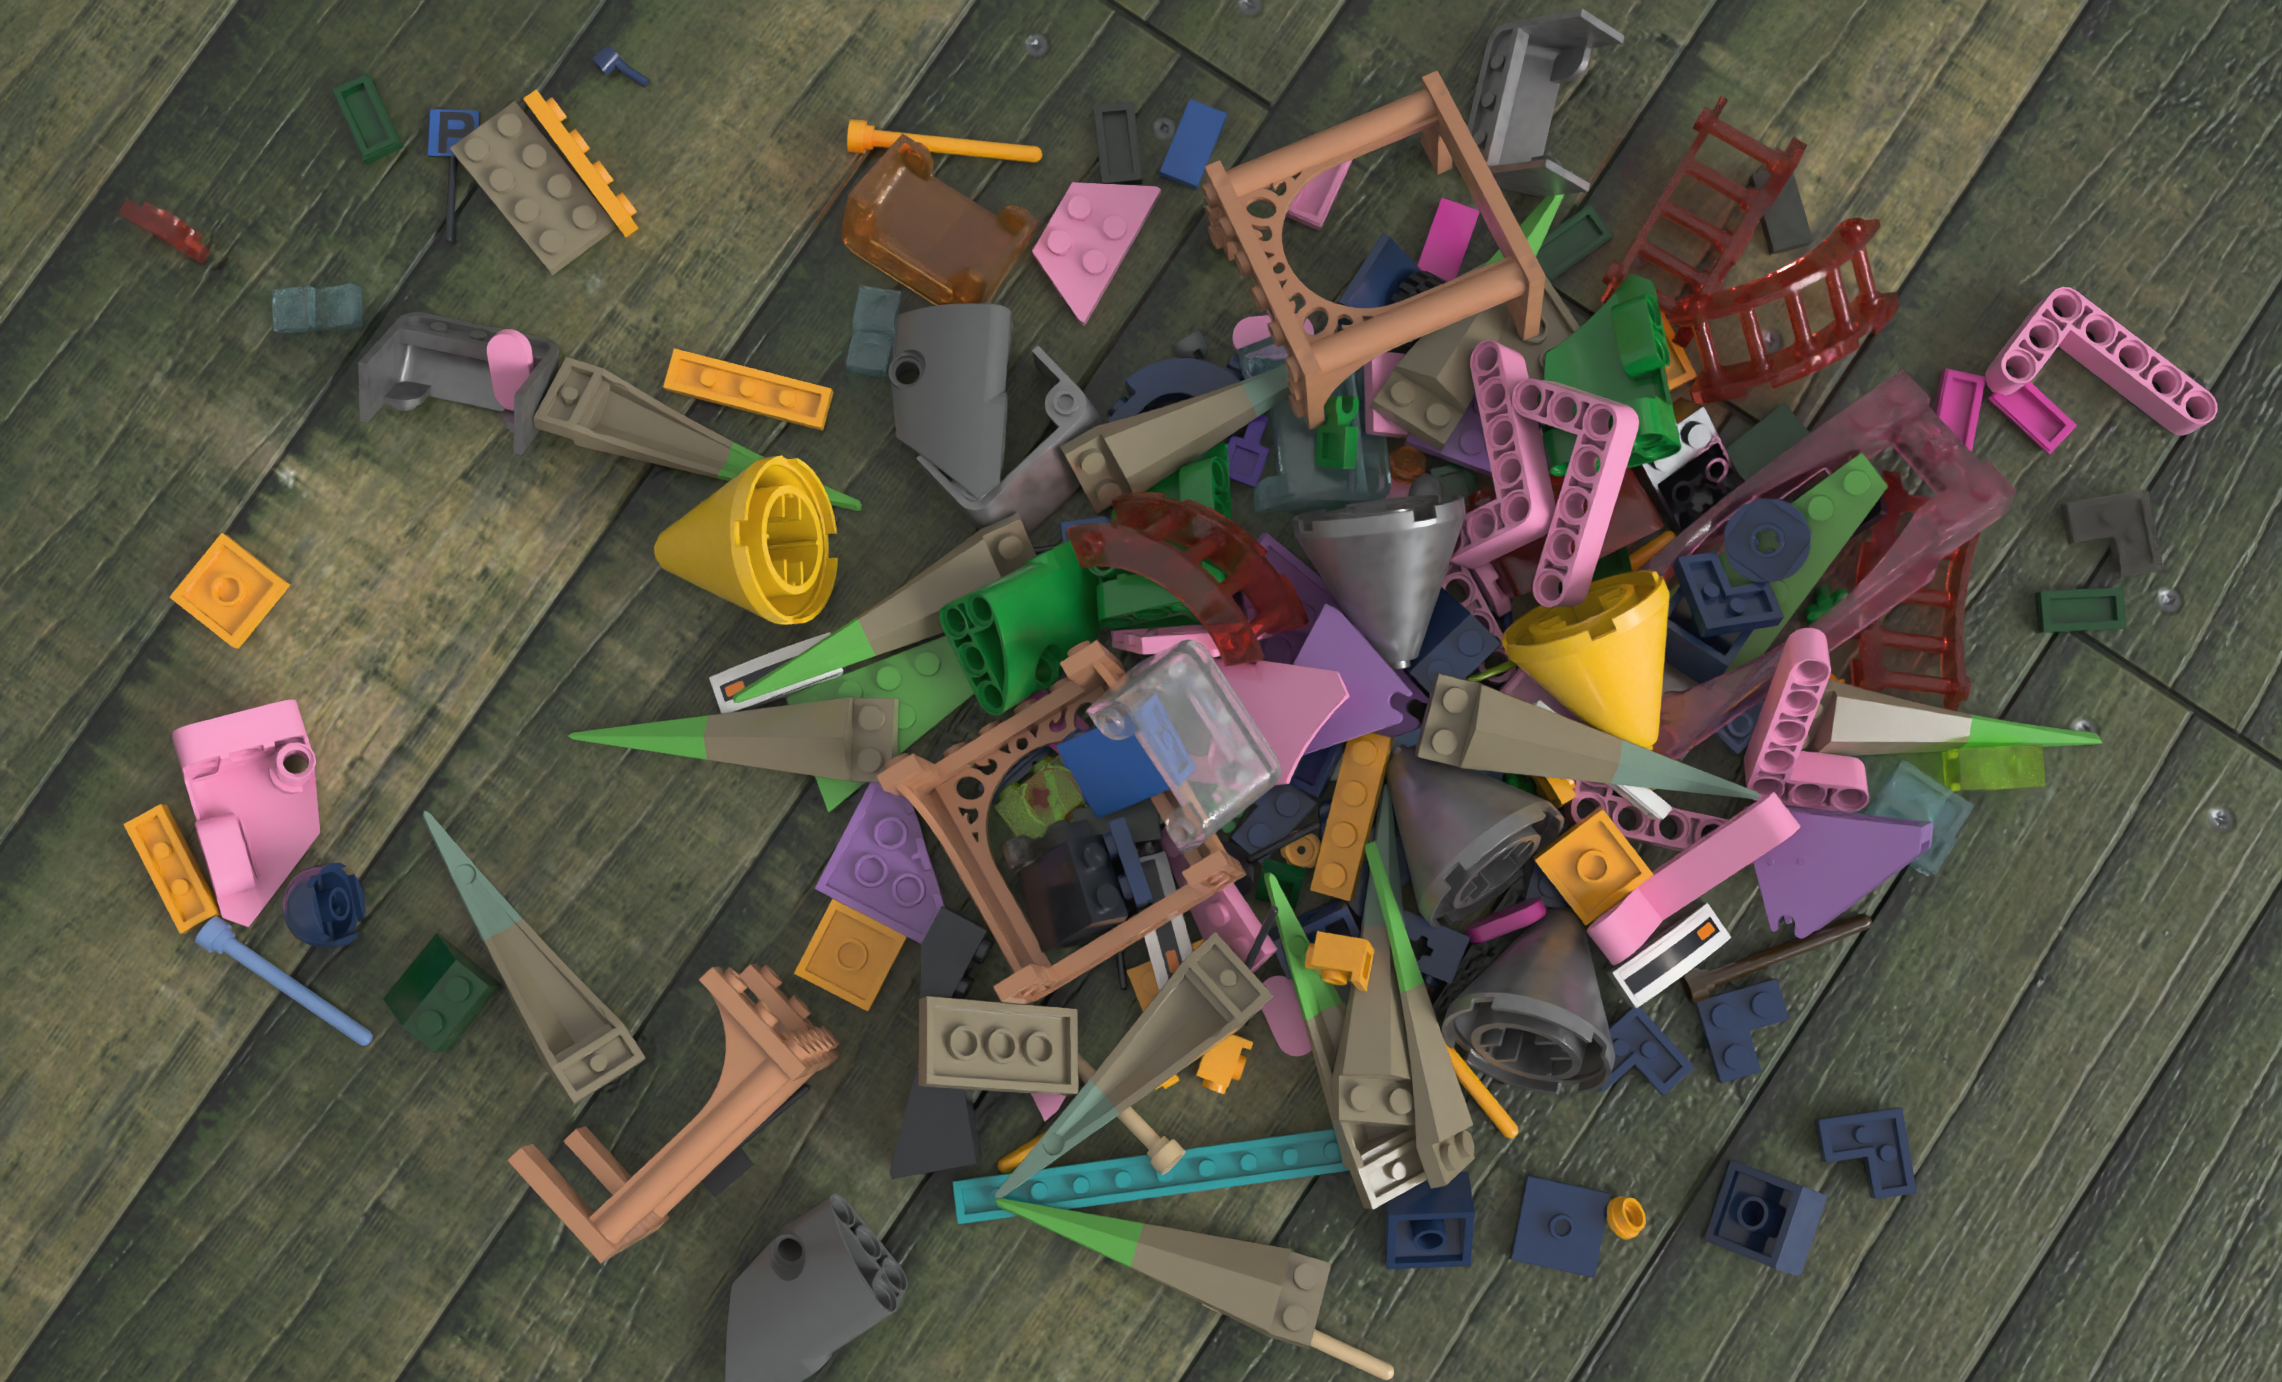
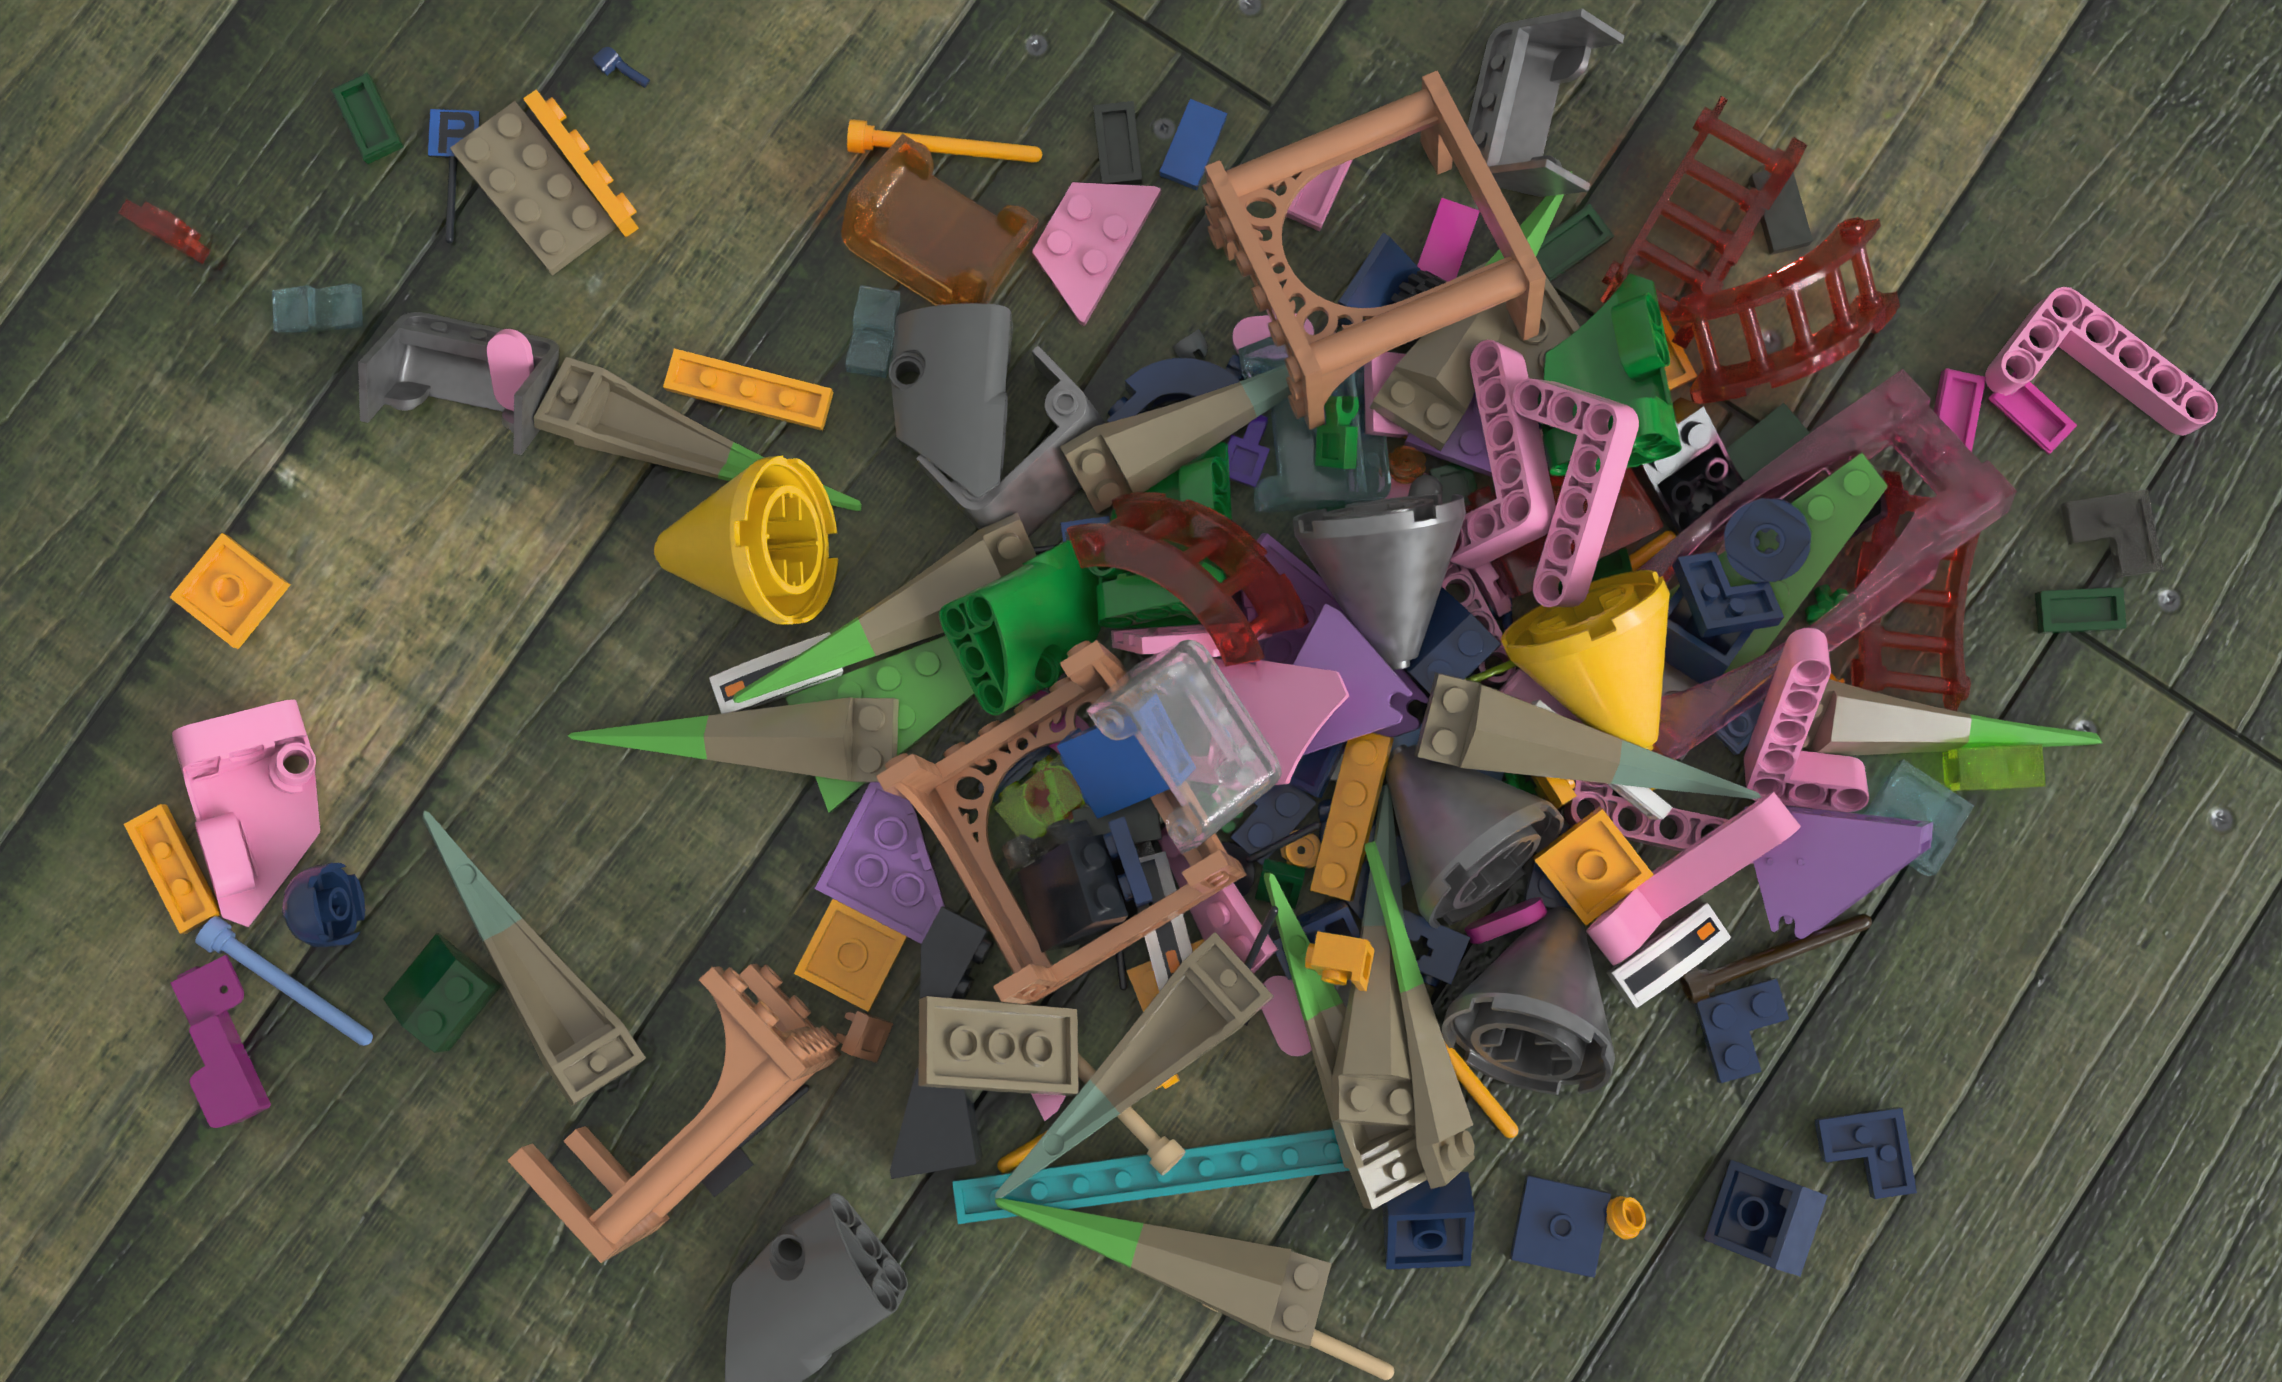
(228, 1082): none -> magenta piece
(865, 1036): none -> nougat tile
(1223, 1063): light orange brick -> none
(1645, 1046): dark blue plate -> none

